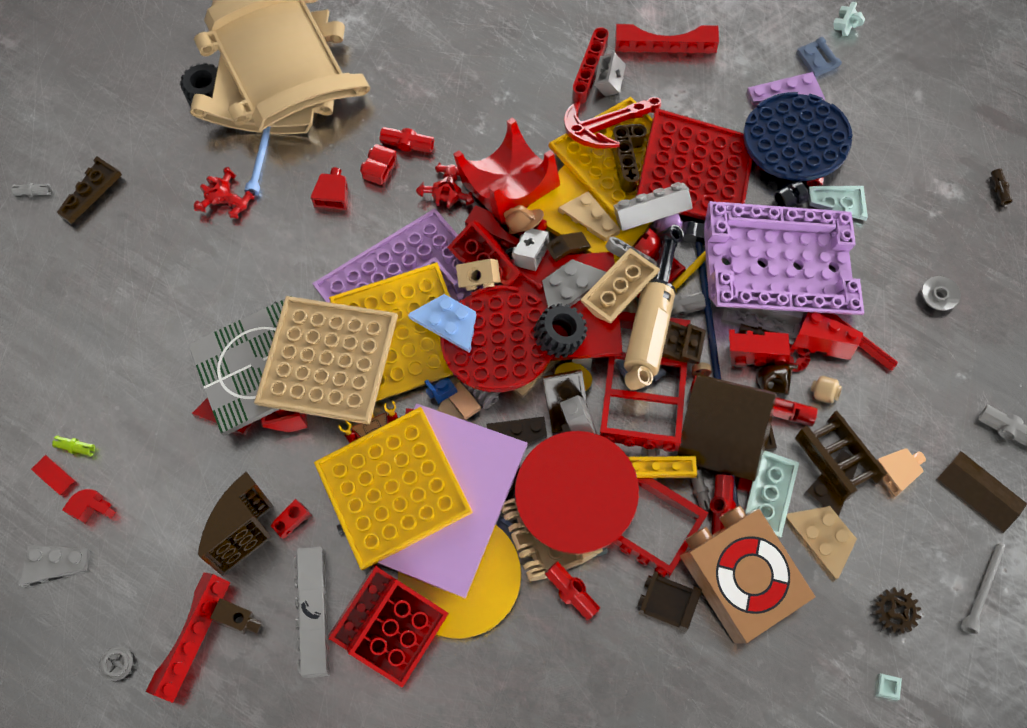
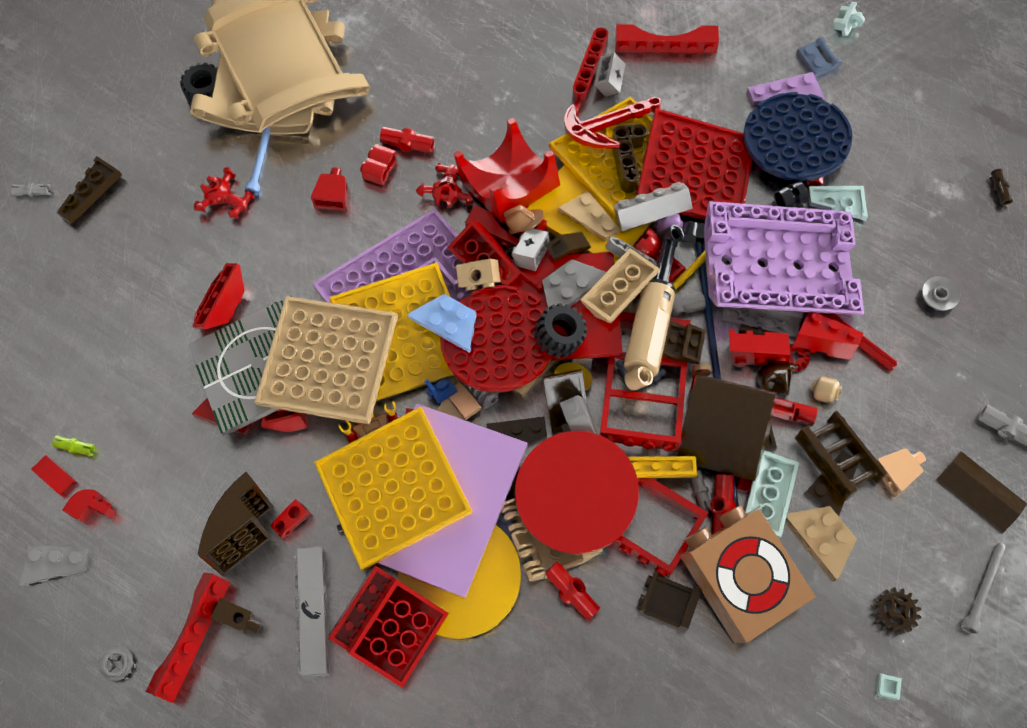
(221, 298): none -> red wedge

